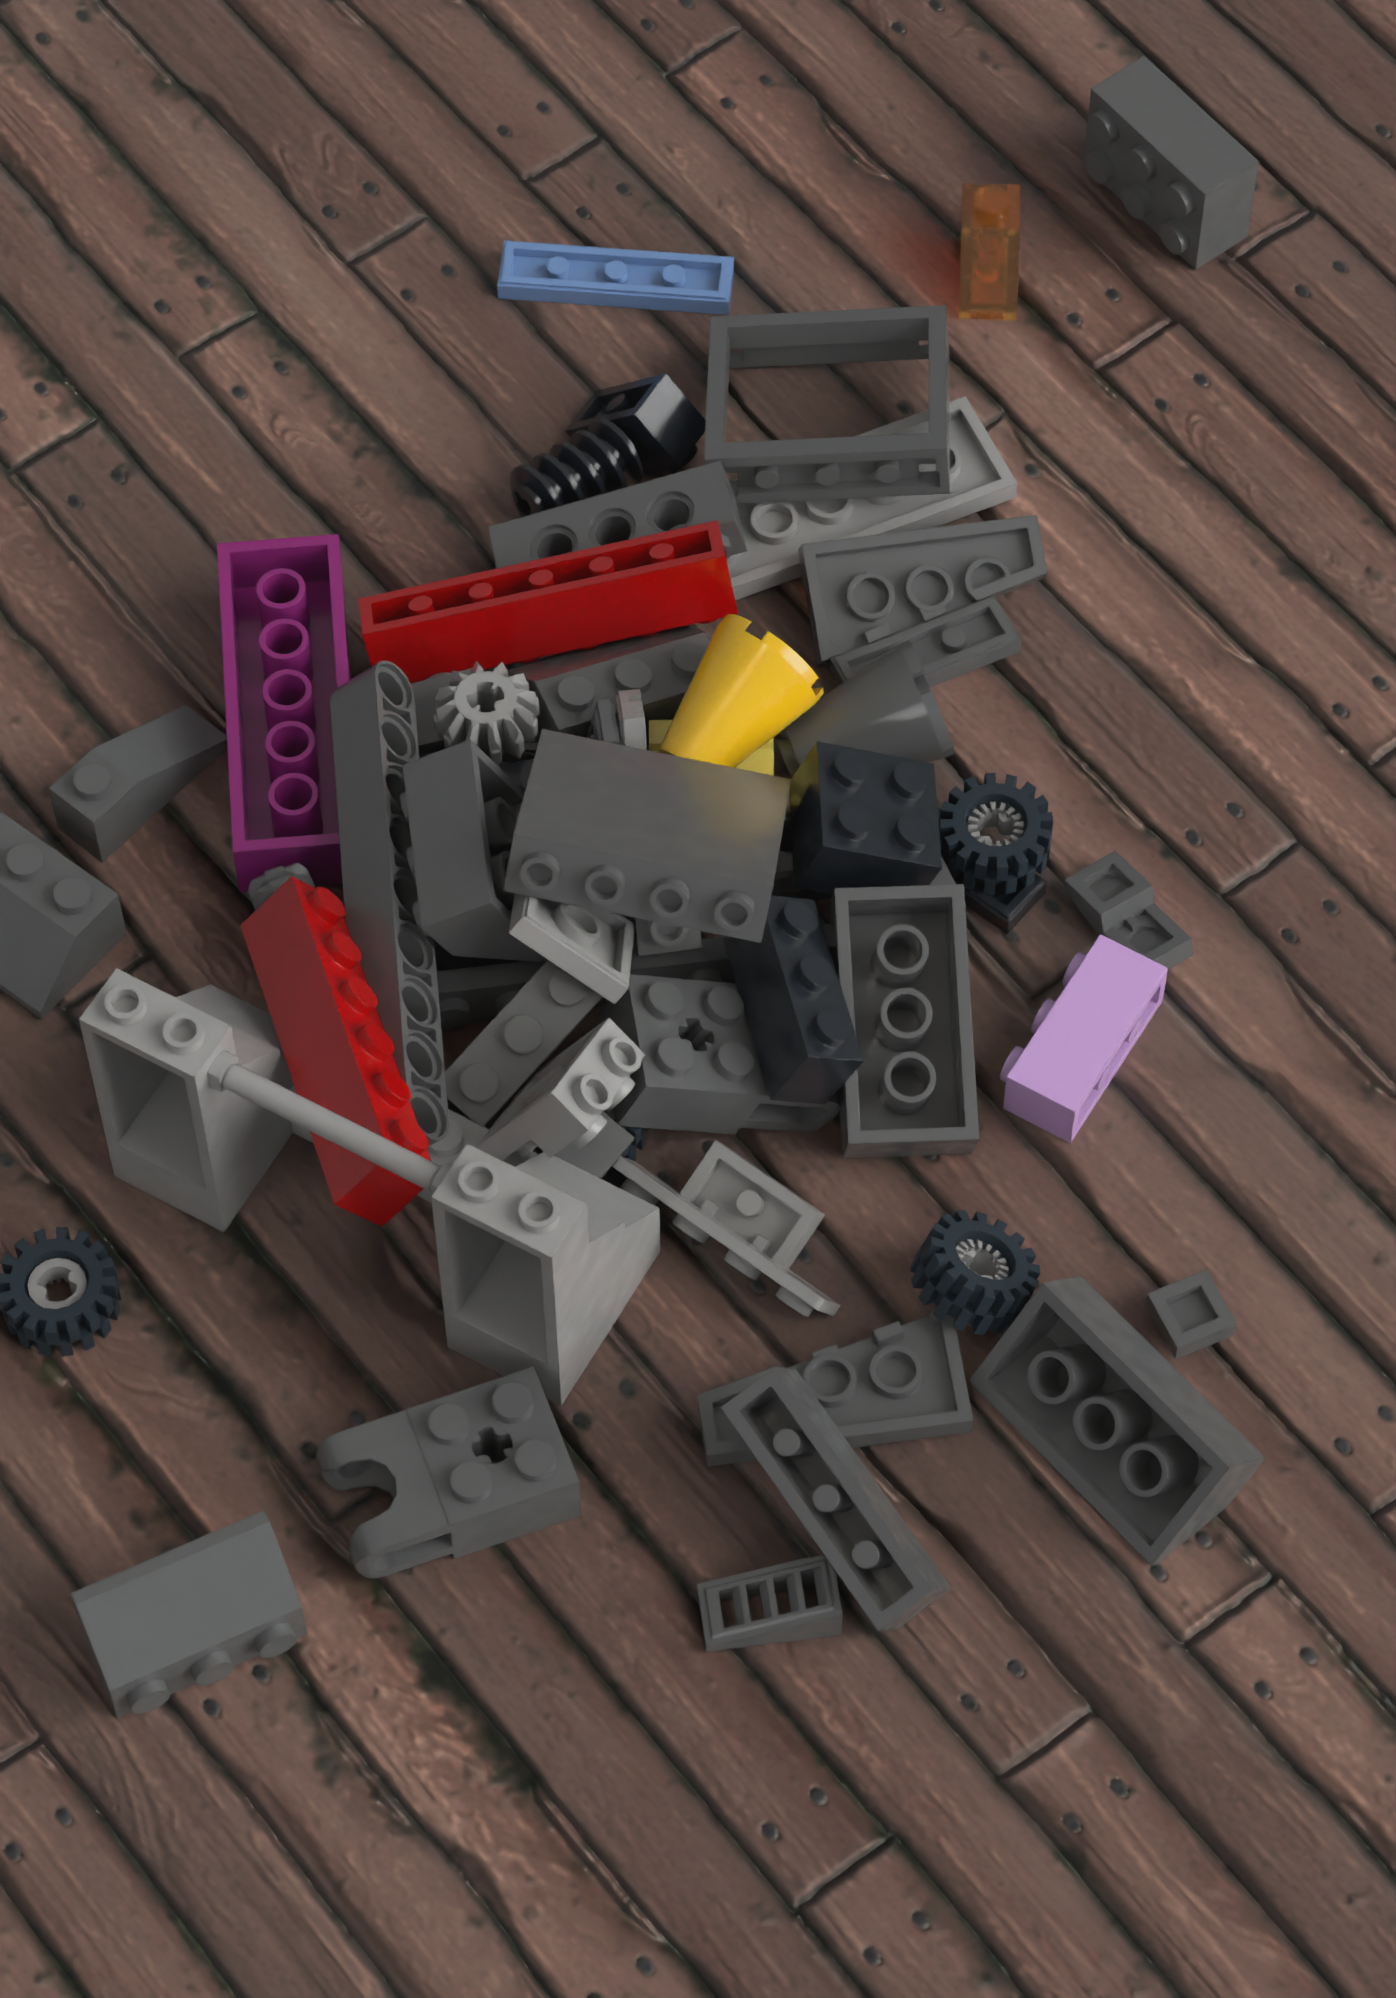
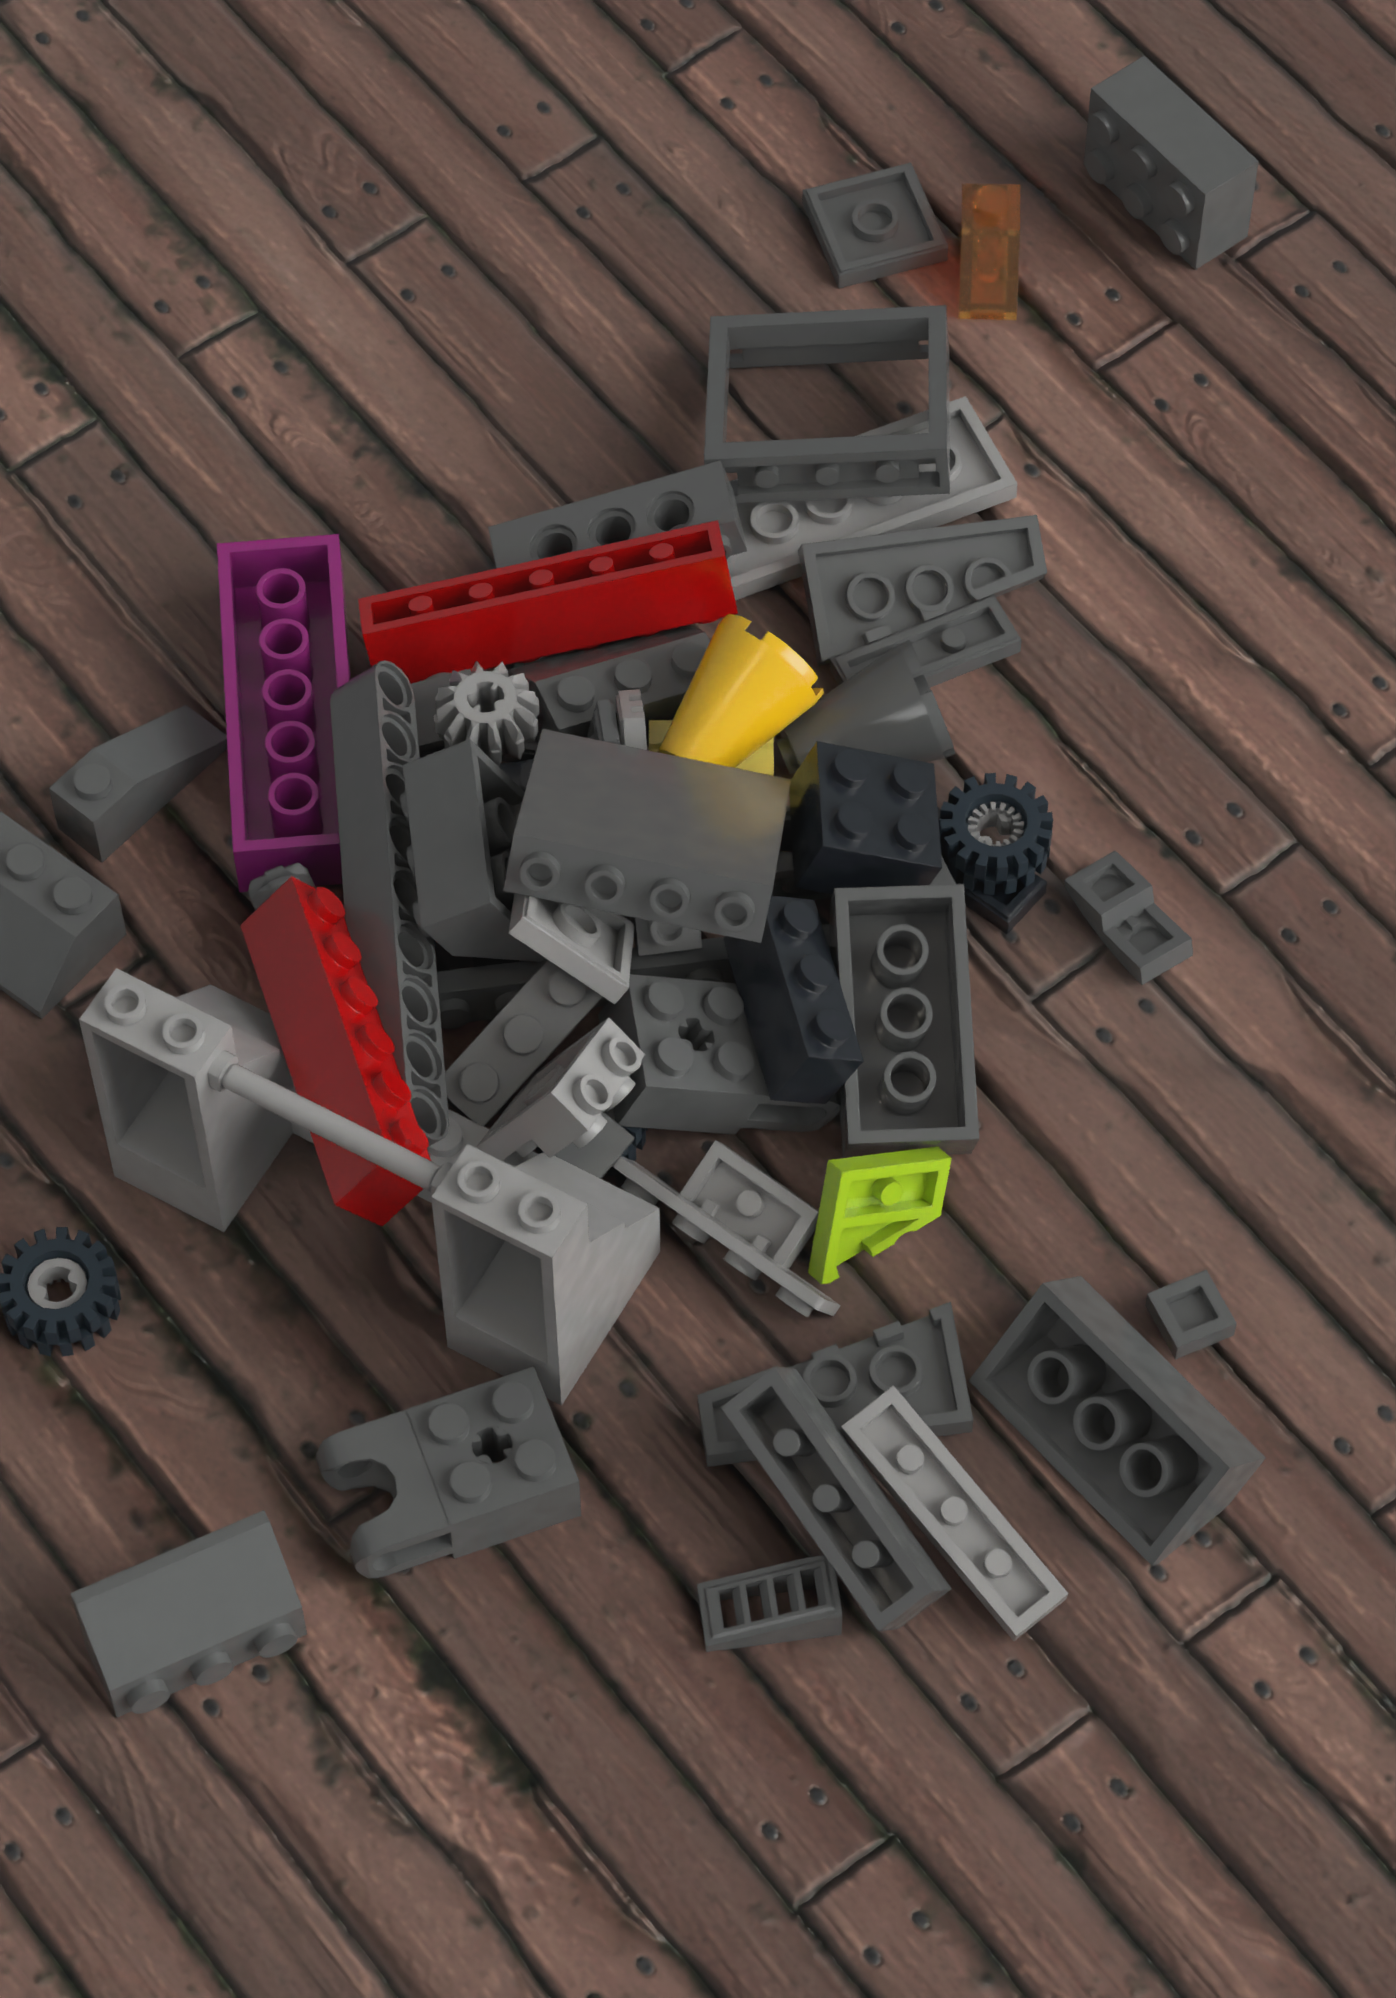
(576, 469): black piece -> none
(615, 277): medium blue tile -> none
(652, 416): black slope -> none
(874, 1202): none -> lime wing
(875, 225): none -> dark grey tile
(953, 1513): none -> light grey plate
(974, 1272): black bush -> none
(1082, 1037): lavender brick -> none

